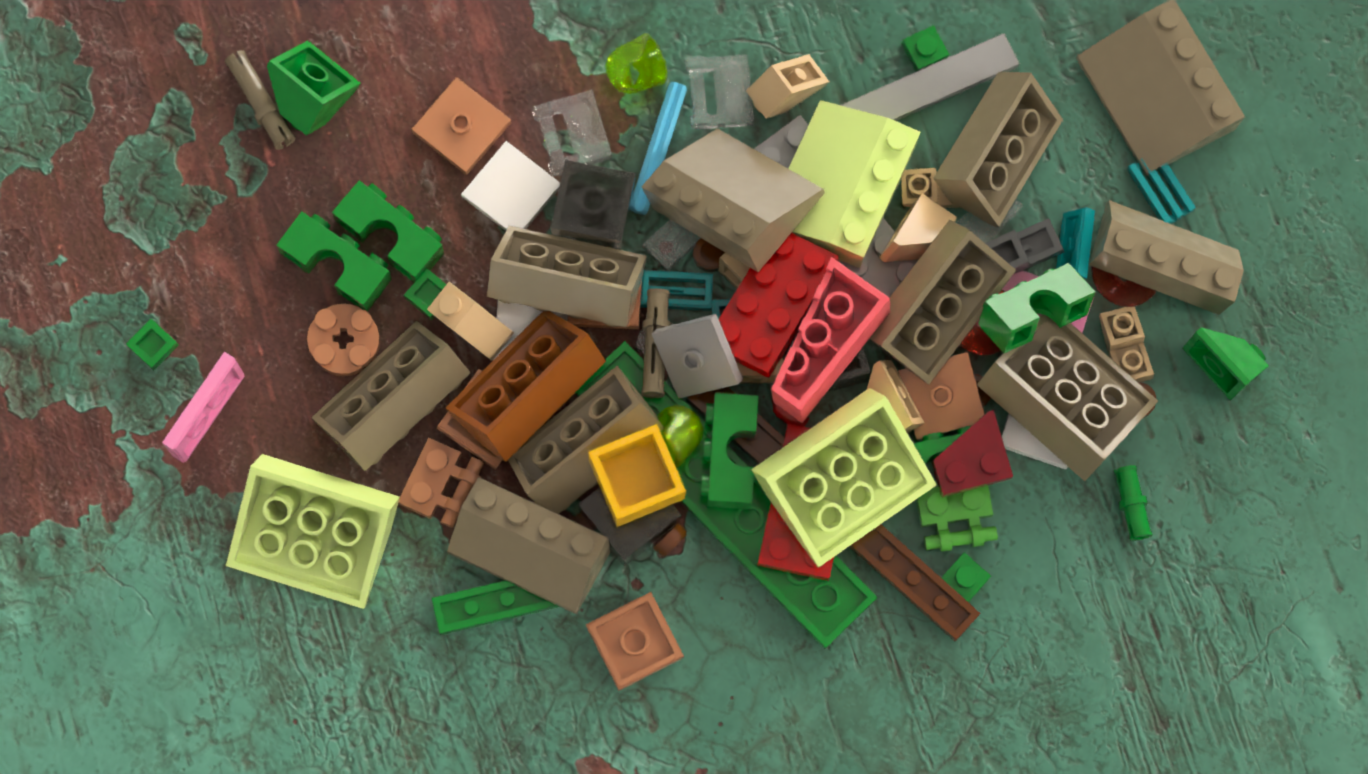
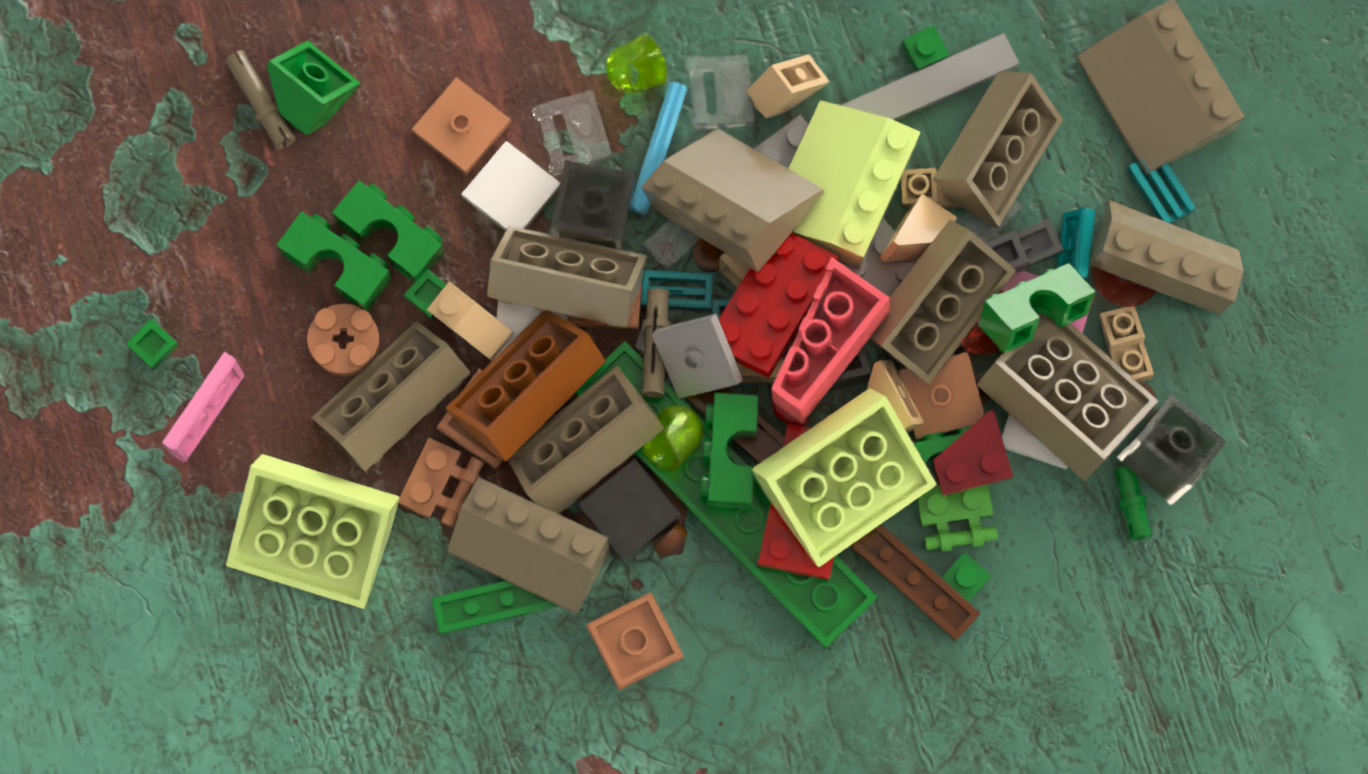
(636, 475): yellow piece -> none
(1171, 449): none -> clear smoke brick
(1226, 359): green slope -> none

